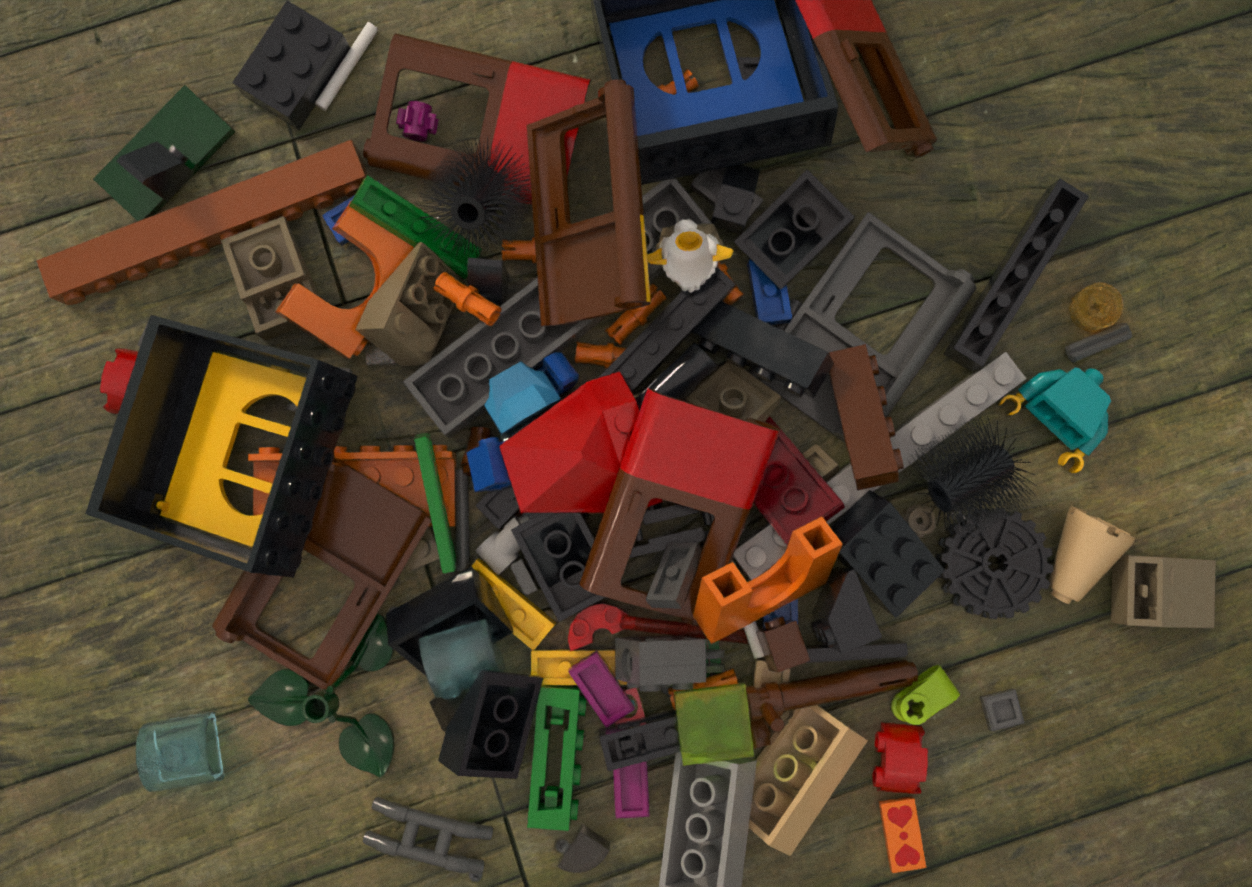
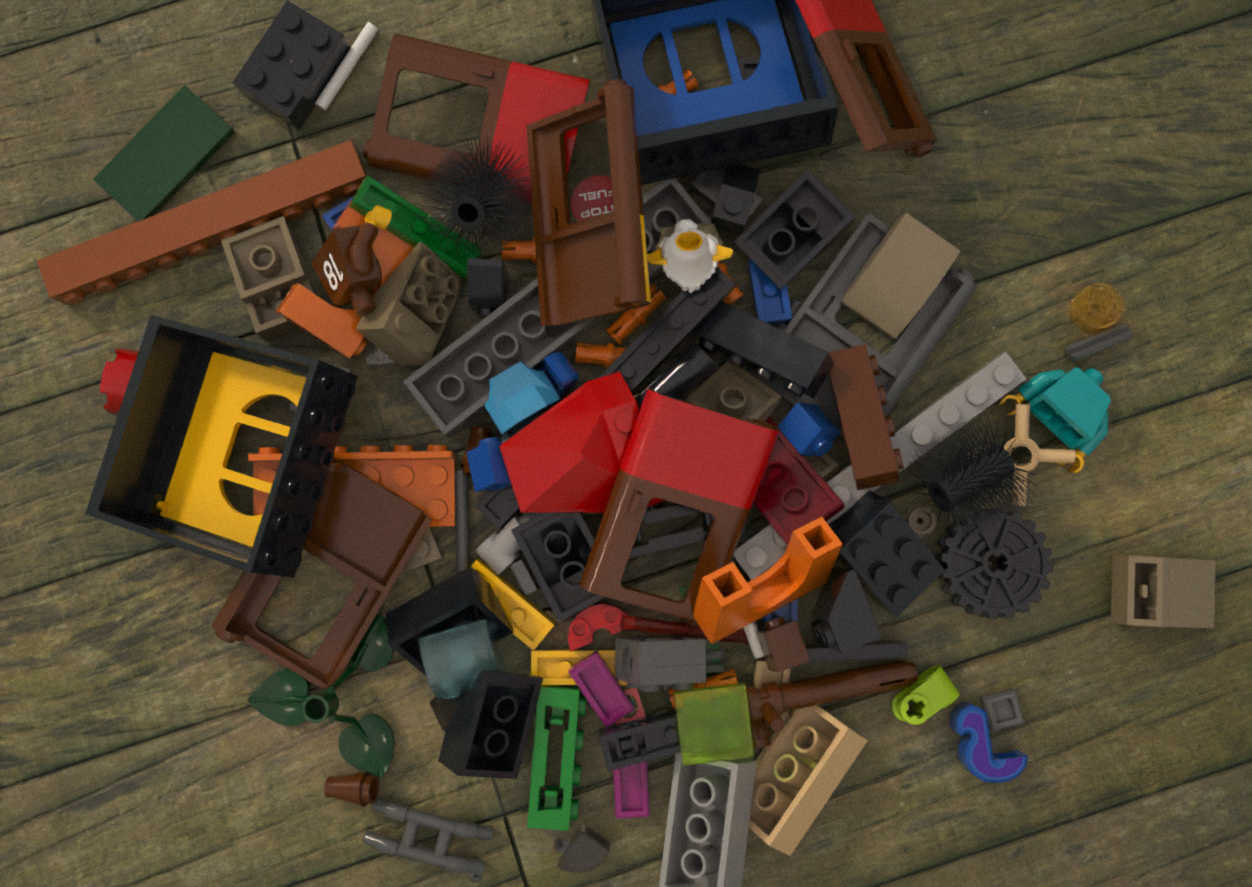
(158, 168): black slope -> none
(179, 752): clear light blue brick -> none
(349, 263): none -> reddish brown torso
(353, 788): none -> reddish brown cone
(417, 121): magenta gear -> none
(436, 502): green tile -> none
(467, 299): orange pin -> none
(592, 198): none -> red sticker
(674, 575): dark grey plate -> none
(809, 429): none -> blue brick
(900, 275): none -> dark tan slope
(902, 758): red cylinder -> none
(902, 834): orange tile -> none
(976, 748): none -> blue animal
(1016, 275): black brick -> none
(1038, 455): none -> tan bar
(1085, 554): tan cone -> none

